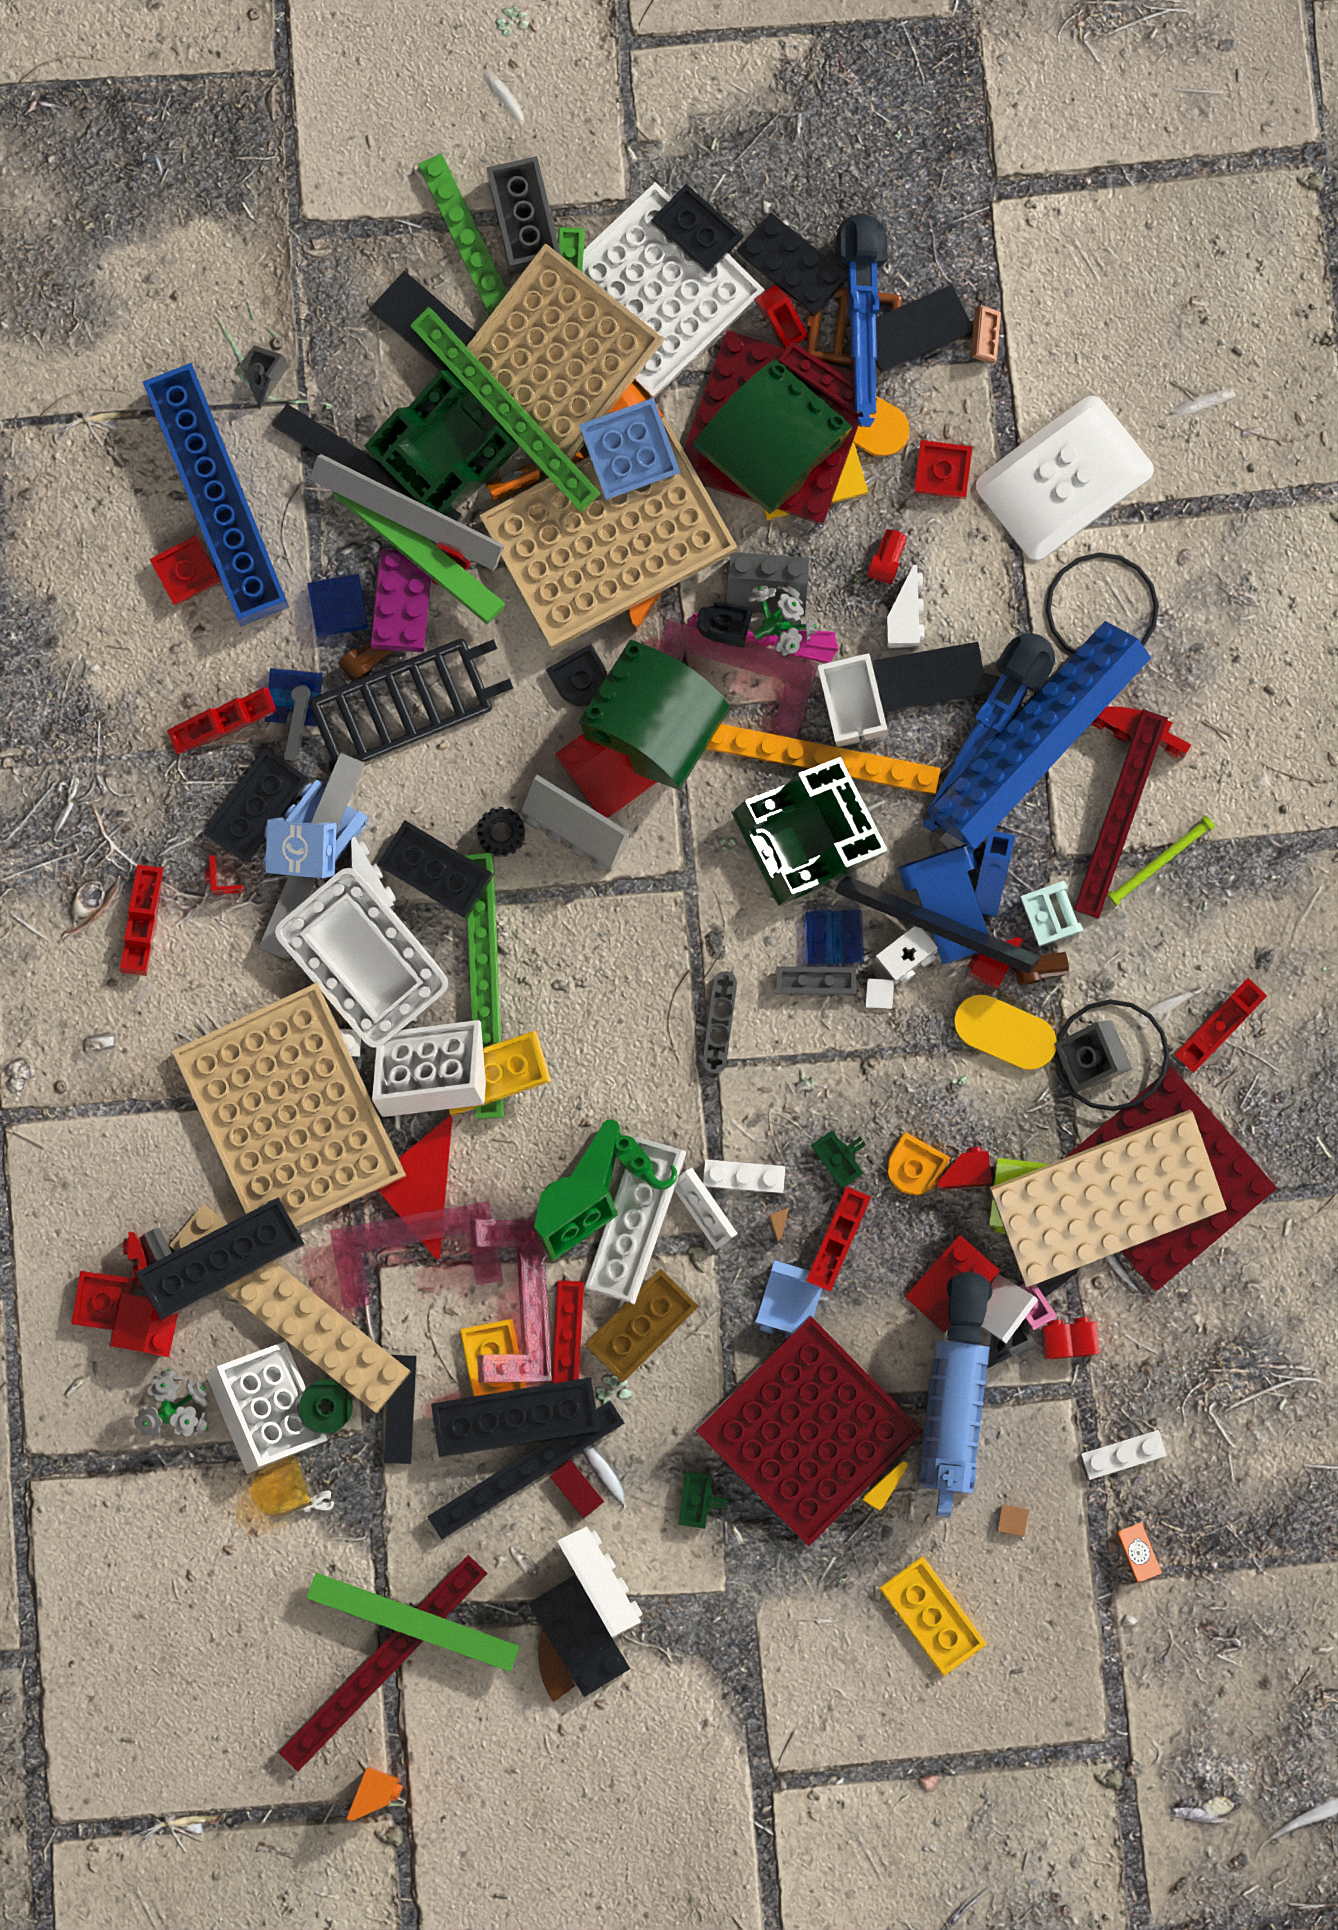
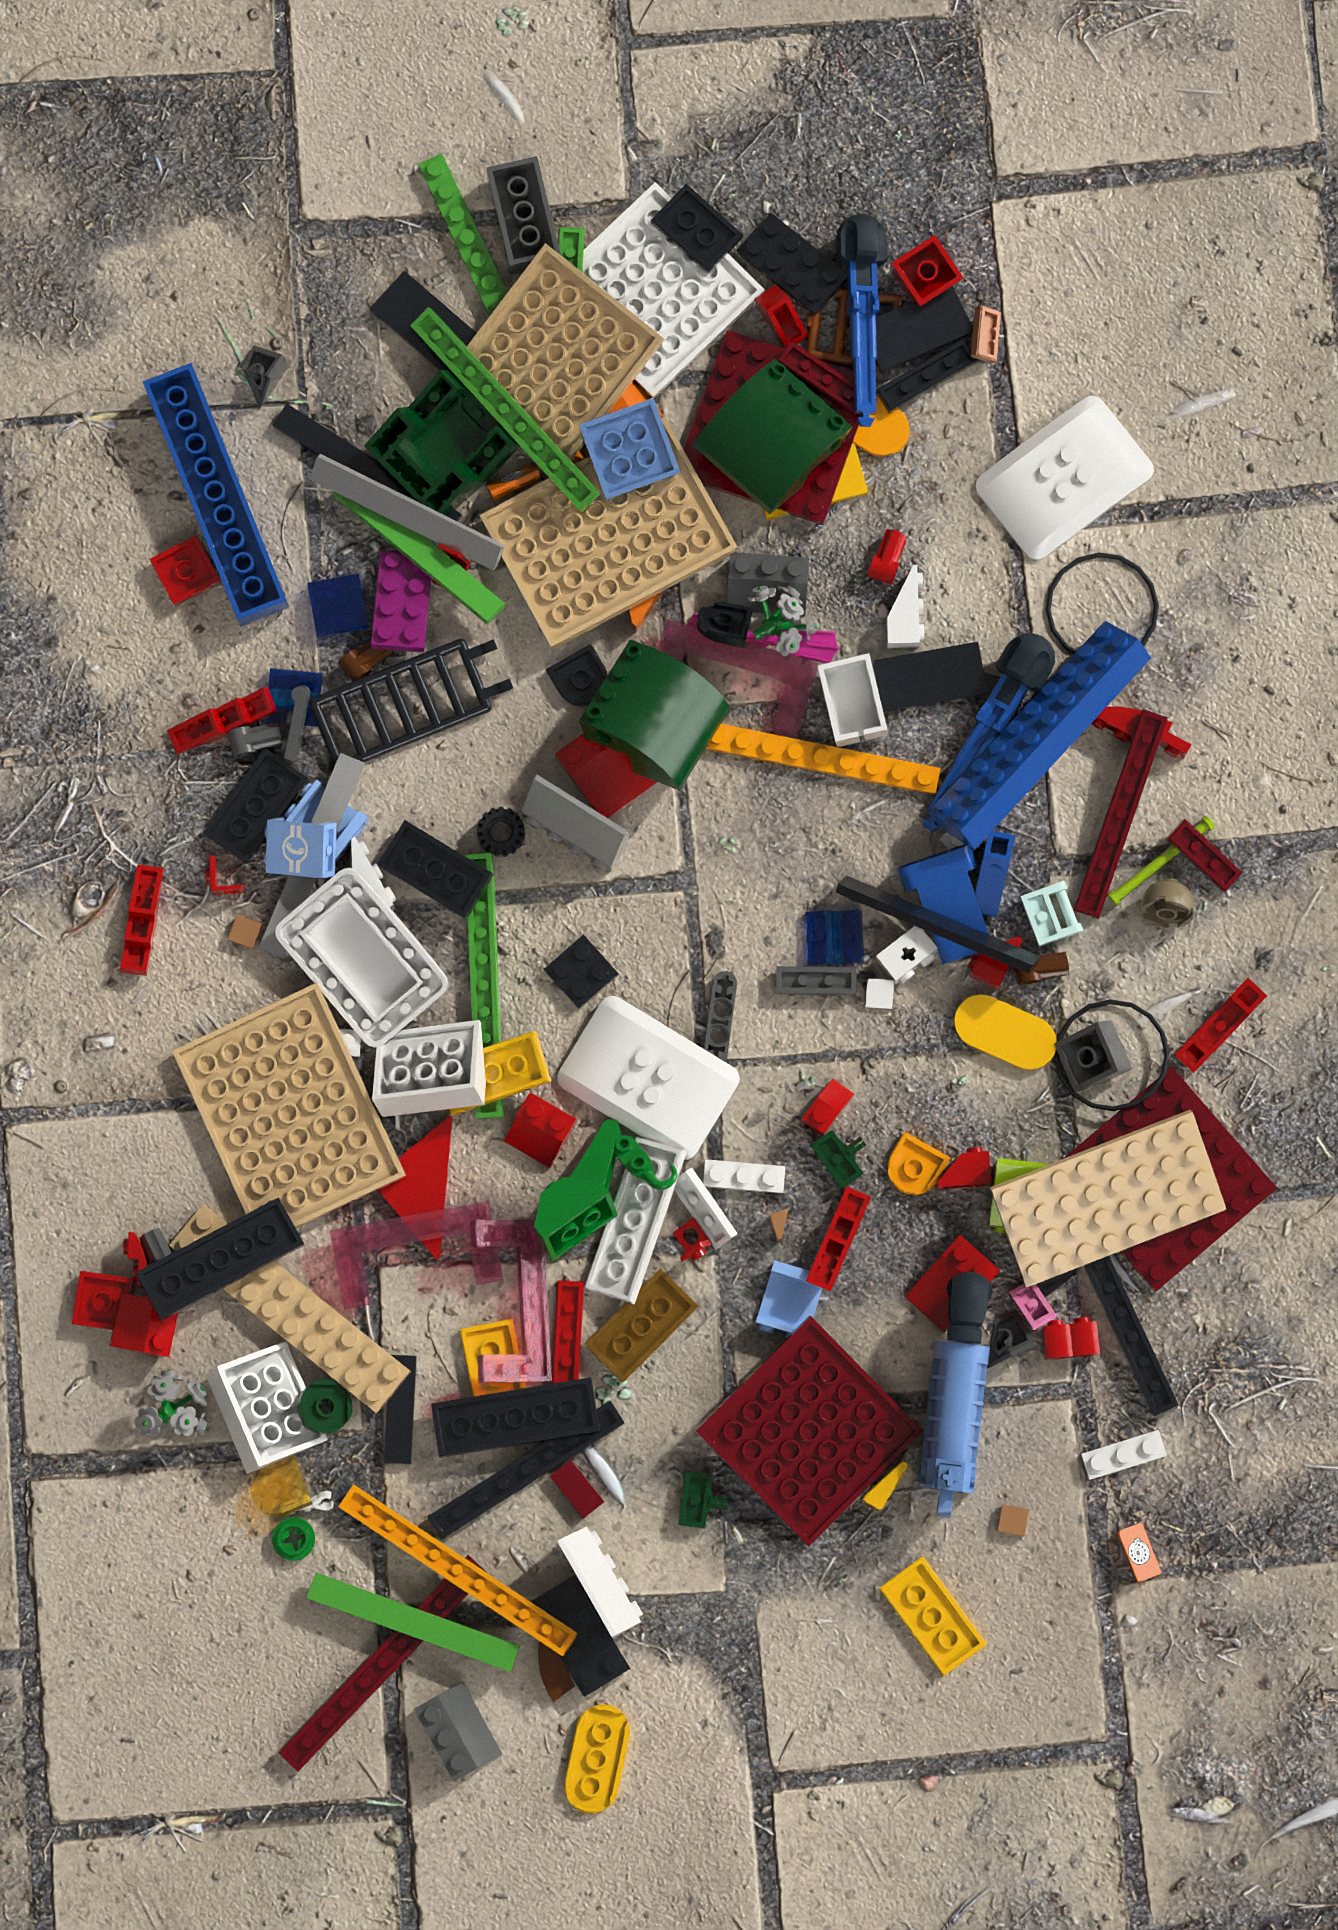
(245, 932): none -> medium nougat tile
(247, 740): none -> dark grey piece
(282, 1532): none -> green gear
(375, 1792): orange slope -> none
(458, 1570): none -> light orange plate
(458, 1731): none -> dark grey slope
(540, 1130): none -> red slope
(581, 972): none -> black plate
(597, 1758): none -> yellow tile
(648, 1077): none -> white wedge
(696, 1250): none -> red bracket
(809, 831): dark green slope -> none
(827, 1107): none -> red slope
(925, 271): none -> red slope
(926, 376): none -> black tile
(943, 469): red plate -> none
(1006, 1308): white tile -> none
(1131, 1335): none -> black plate
(1167, 903): none -> dark tan cylinder
(1204, 855): none -> dark red tile

